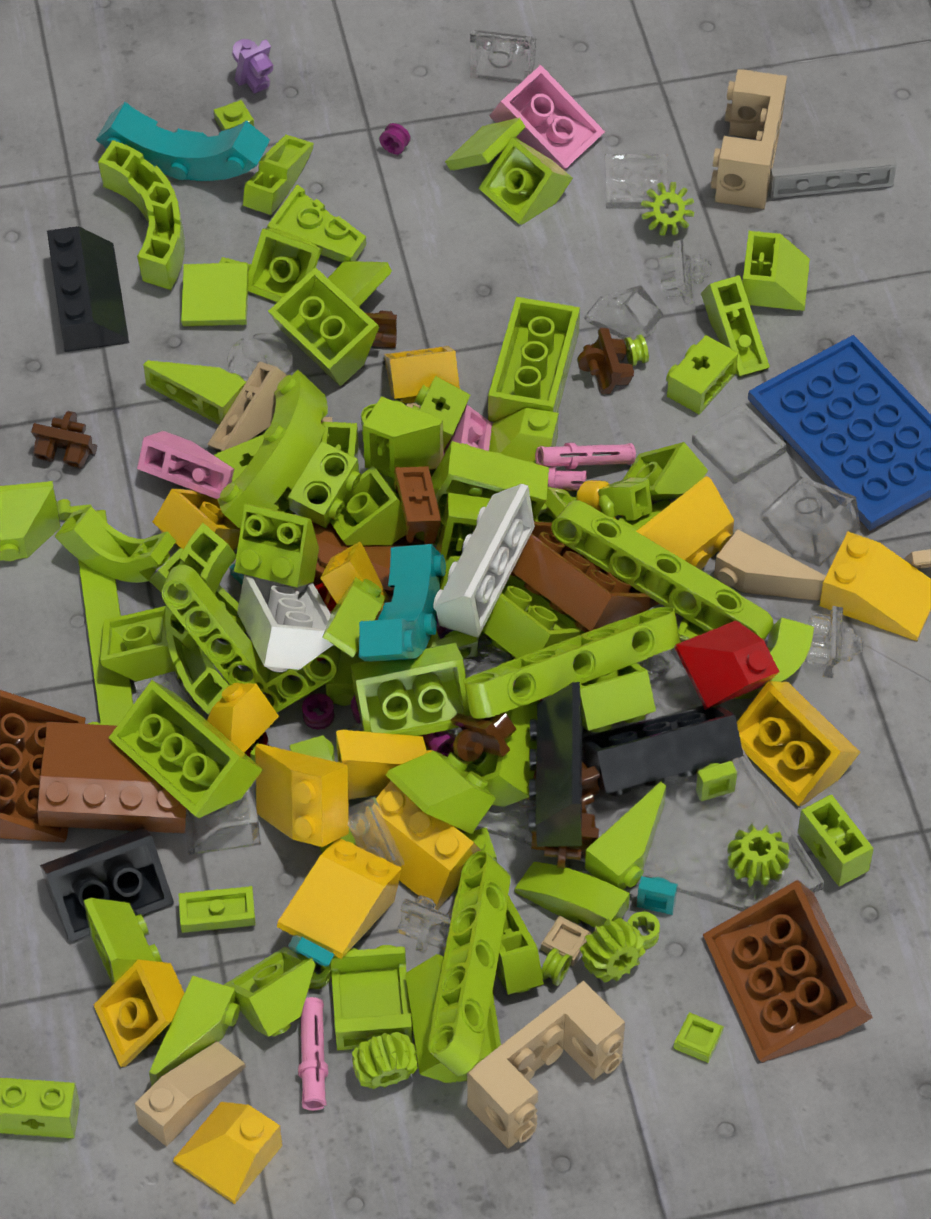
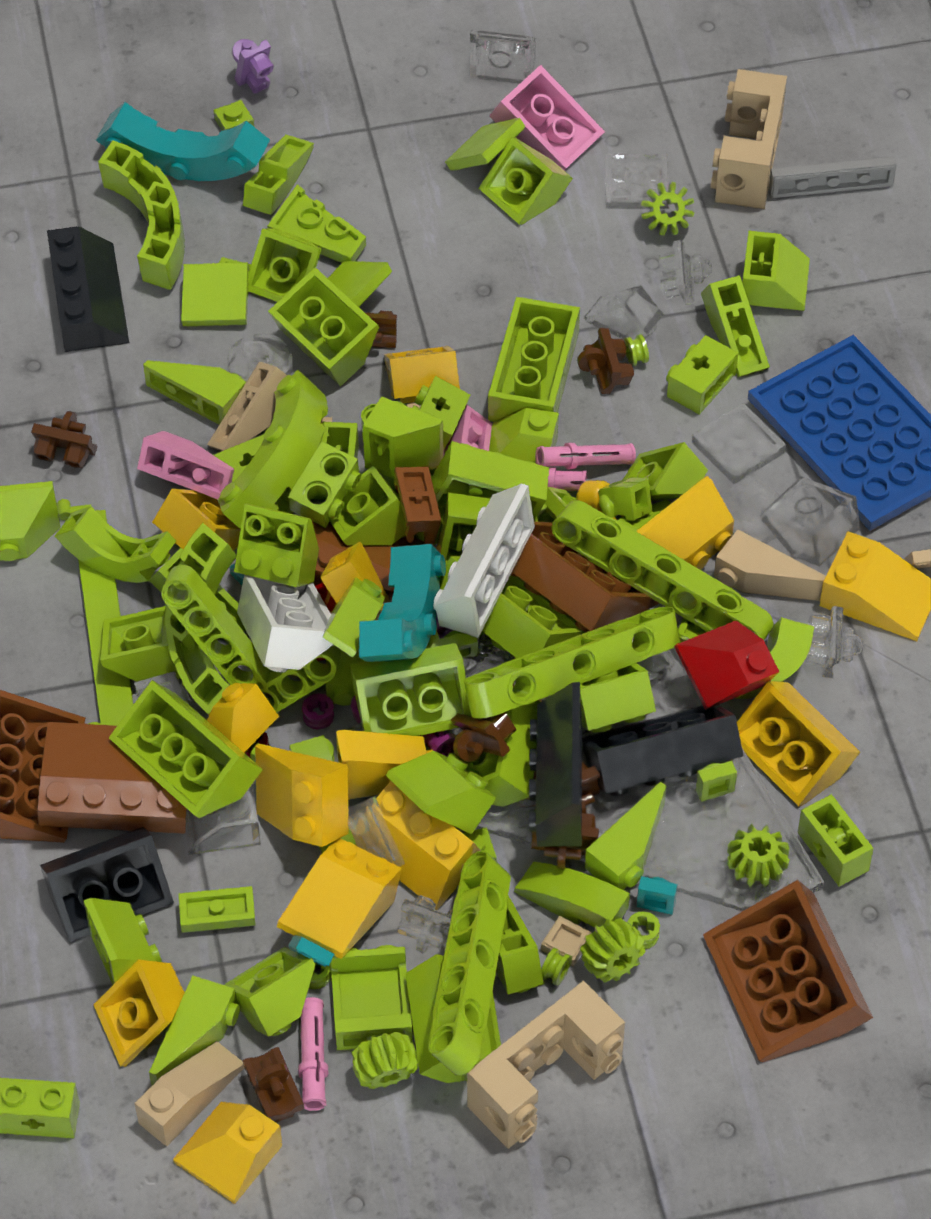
(273, 1085): none -> reddish brown hips
(394, 138): magenta bush -> none
(698, 1037): lime tile -> none

